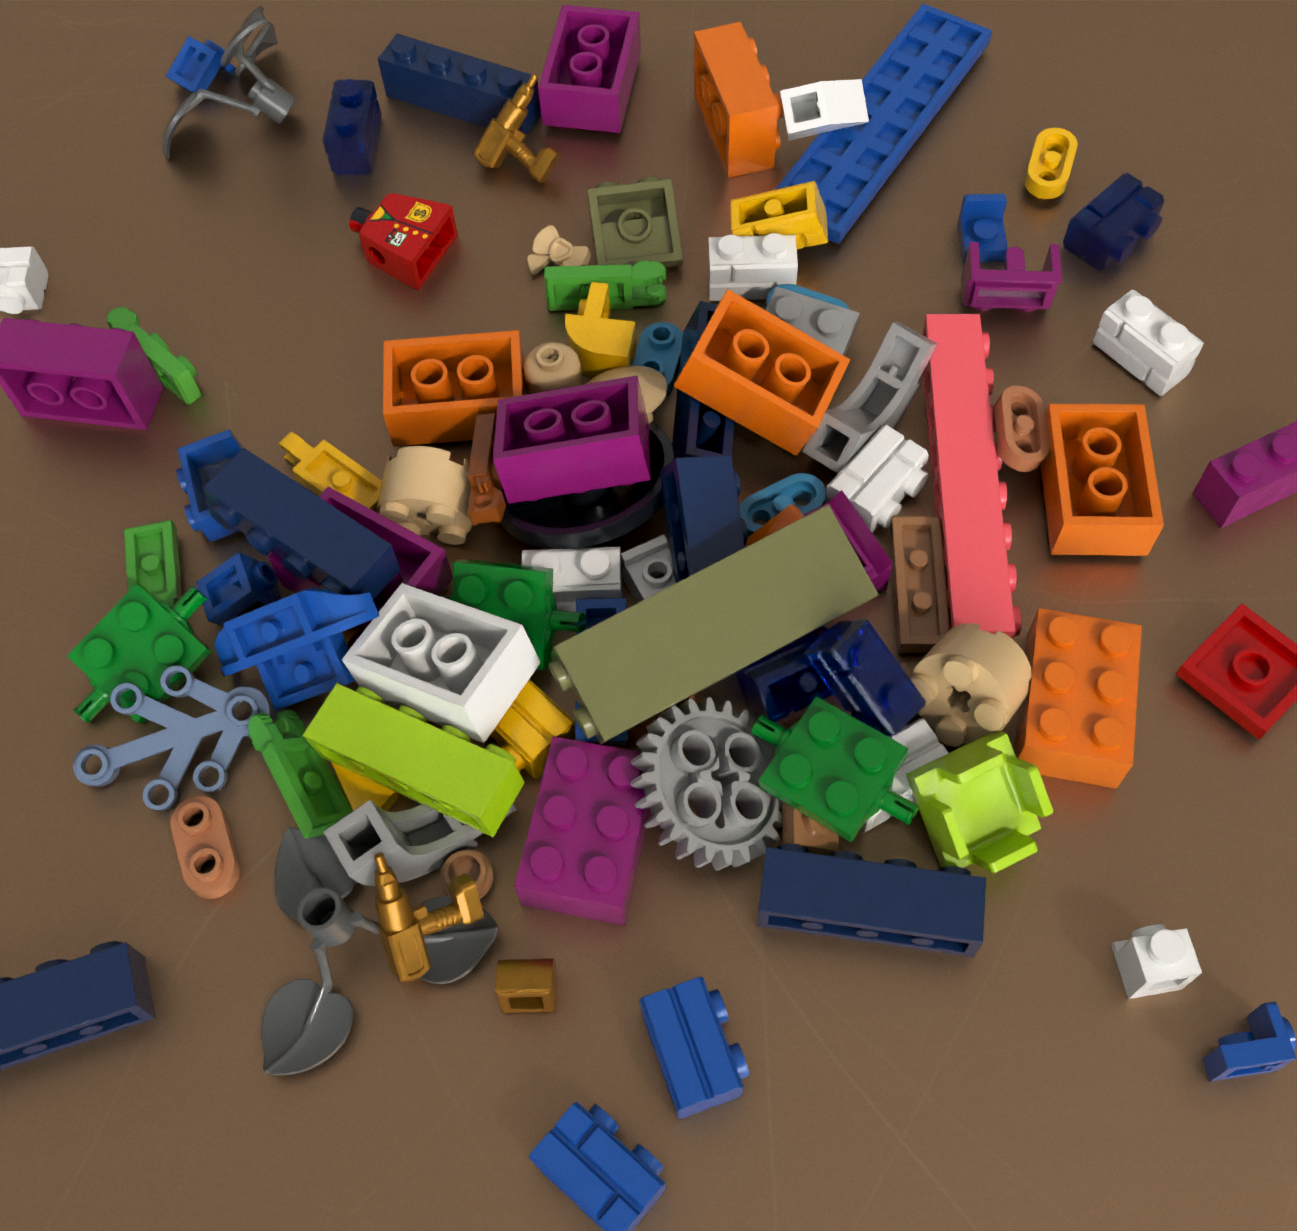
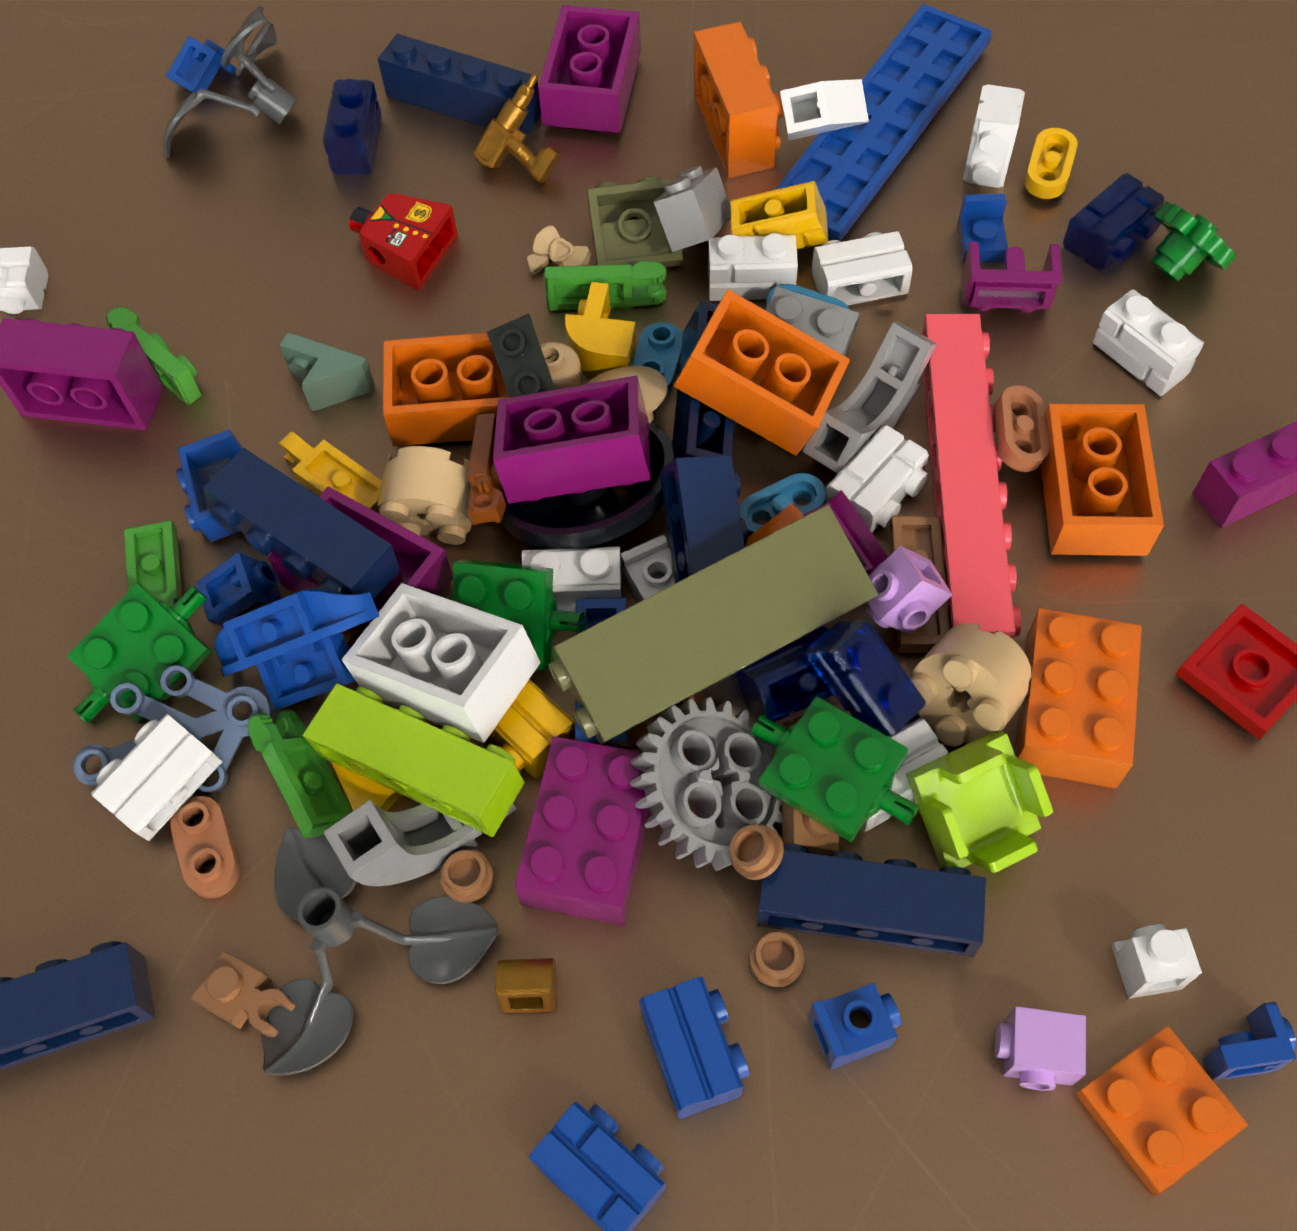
(155, 776): none -> white brick
(240, 993): none -> medium nougat plate
(326, 371): none -> sand green slope
(404, 927): pearl gold piece -> none
(520, 357): none -> pearl dark grey hinge
(693, 207): none -> light grey brick
(756, 851): none -> medium nougat plate
(776, 958): none -> medium nougat plate
(841, 1039): none -> blue brick
(862, 268): none -> white brick
(907, 591): none -> lavender brick
(993, 135): none -> white brick
(1042, 1047): none -> lavender brick
(1161, 1110): none -> orange plate
(1188, 243): none -> green plant

